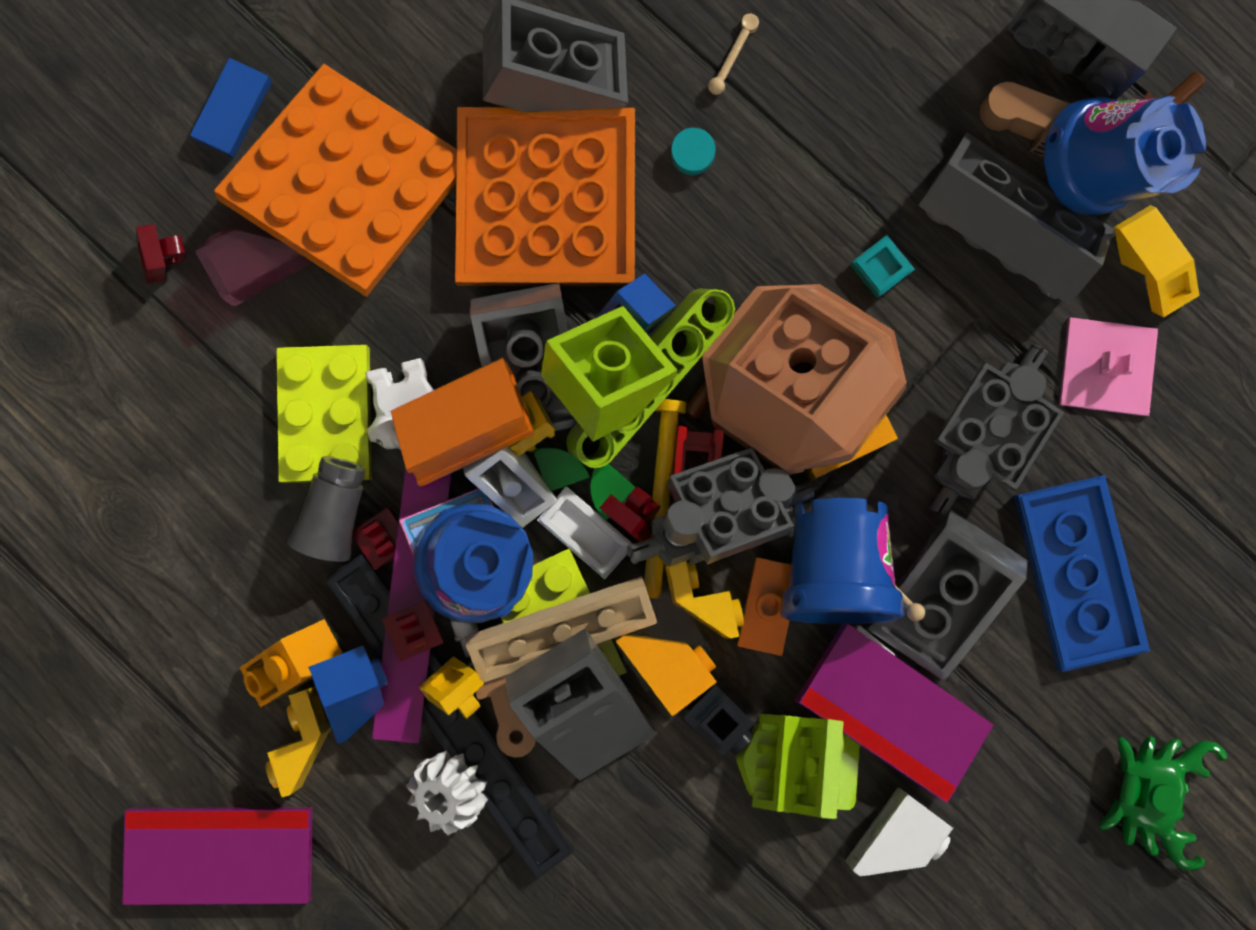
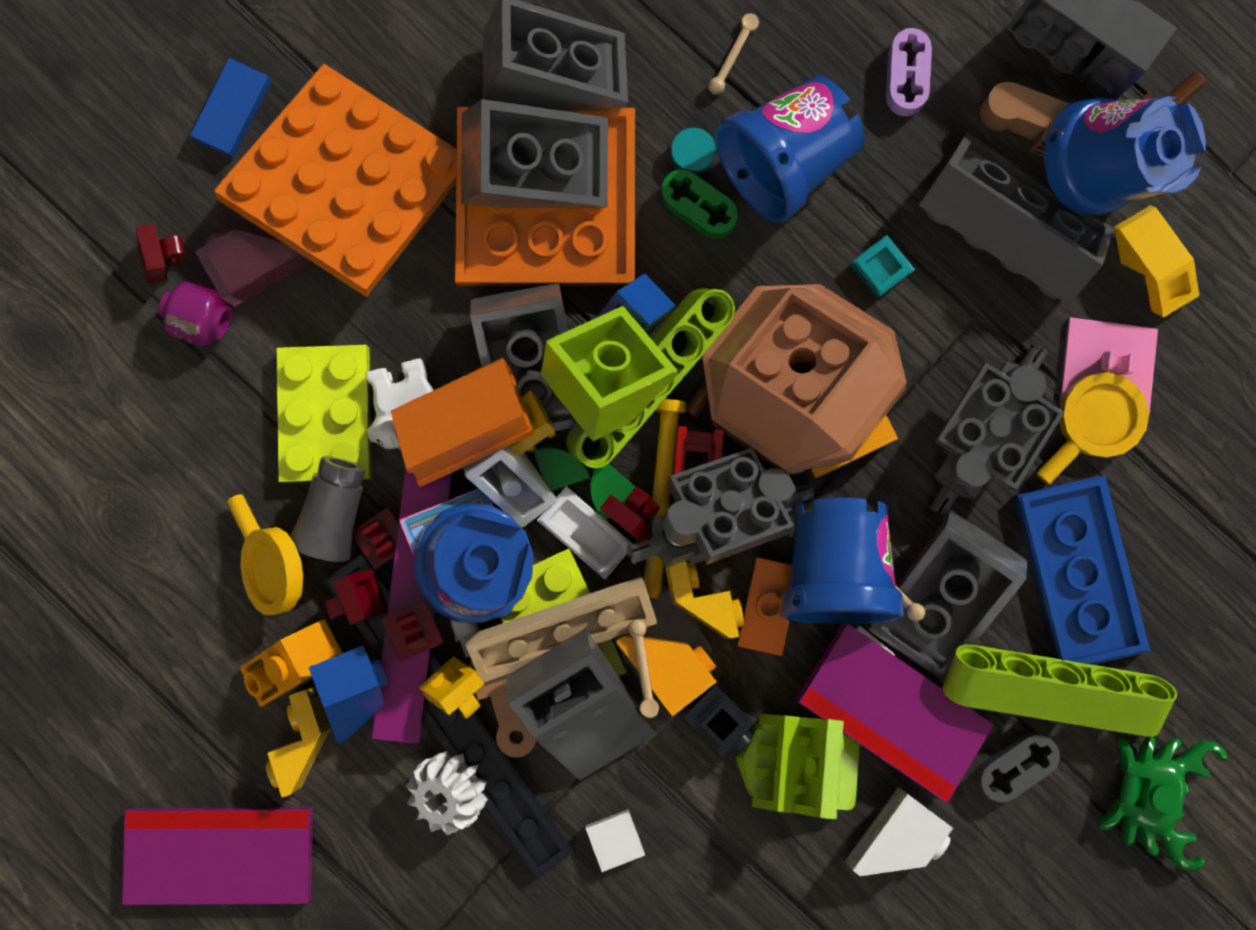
(195, 314): none -> magenta head
(268, 563): none -> yellow piece
(357, 598): none -> dark red tile
(533, 157): none -> dark grey slope
(615, 840): none -> white tile
(648, 706): none -> tan hinge
(705, 196): none -> green beam
(788, 146): none -> blue piece
(918, 72): none -> lavender beam
(1023, 776): none -> dark grey beam
(1058, 690): none -> lime beam
(1101, 419): none -> yellow piece

